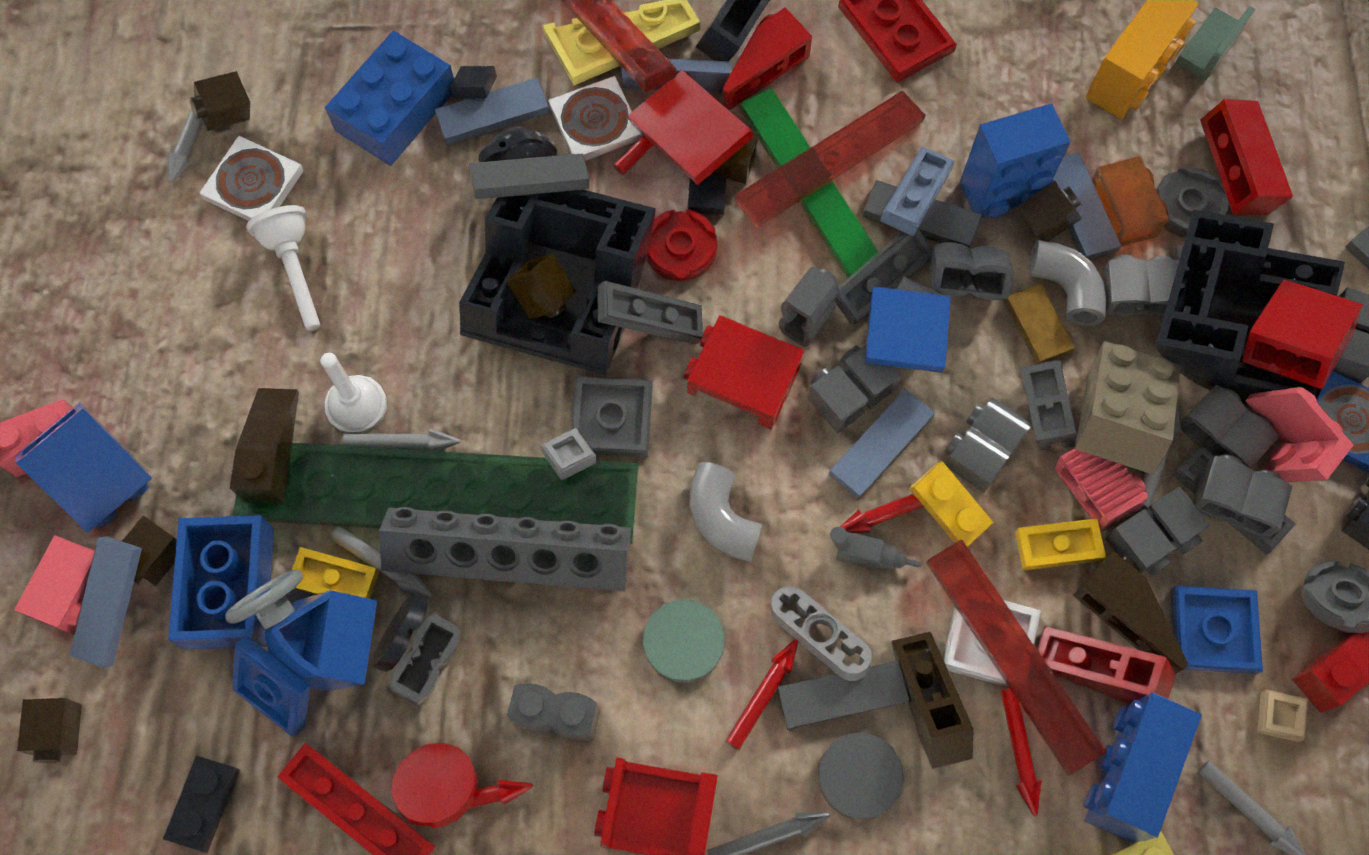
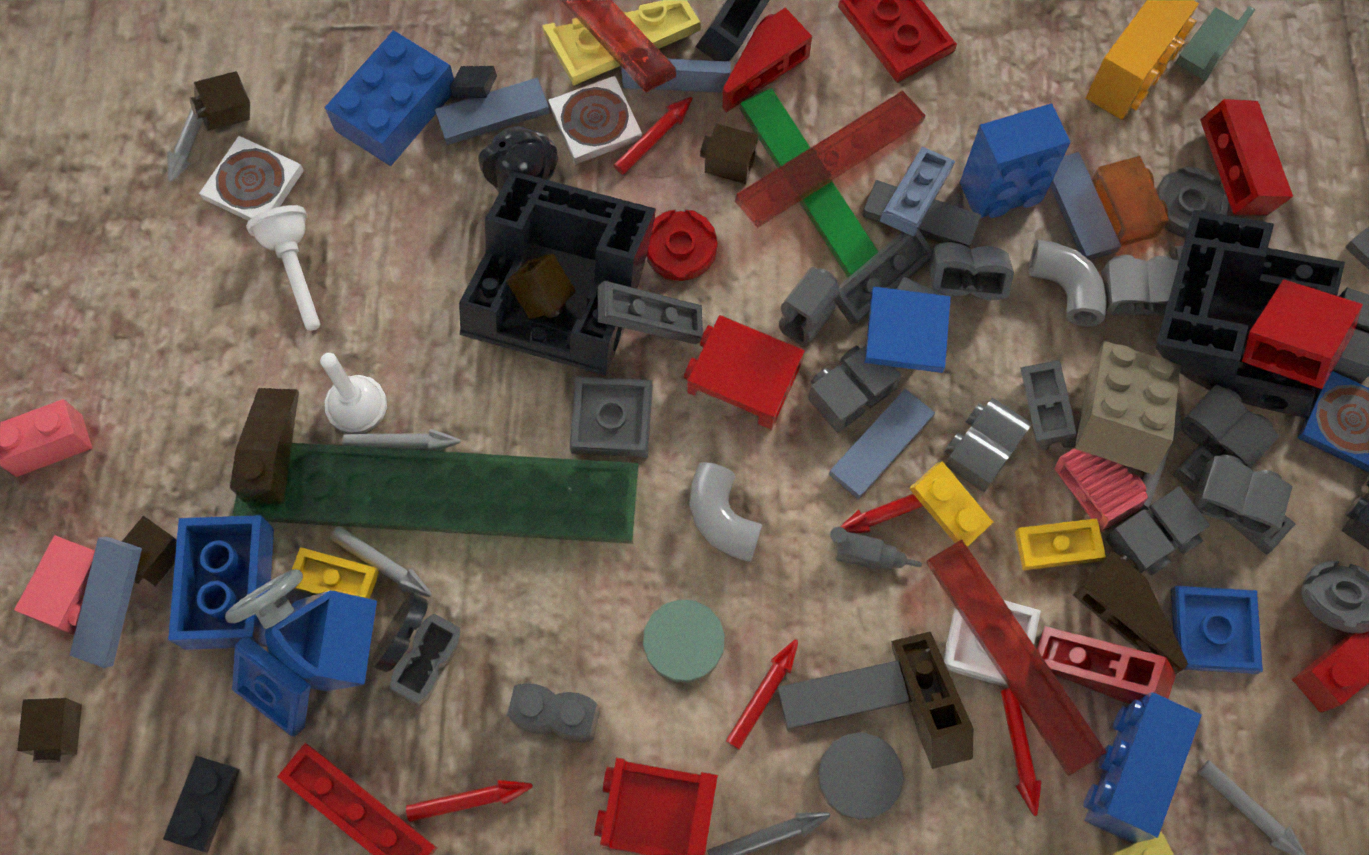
(84, 468): blue brick -> none
(434, 785): red tile -> none
(436, 546): dark grey brick -> none
(529, 176): dark grey tile -> none
(568, 454): light grey tile -> none
(690, 127): red tile -> none
(708, 195): black tile -> none
(850, 645): light grey beam -> none
(1039, 324): pearl gold tile -> none
(1051, 211): dark brown brick -> none
(1282, 715): tan tile -> none
(1310, 438): coral bracket -> none

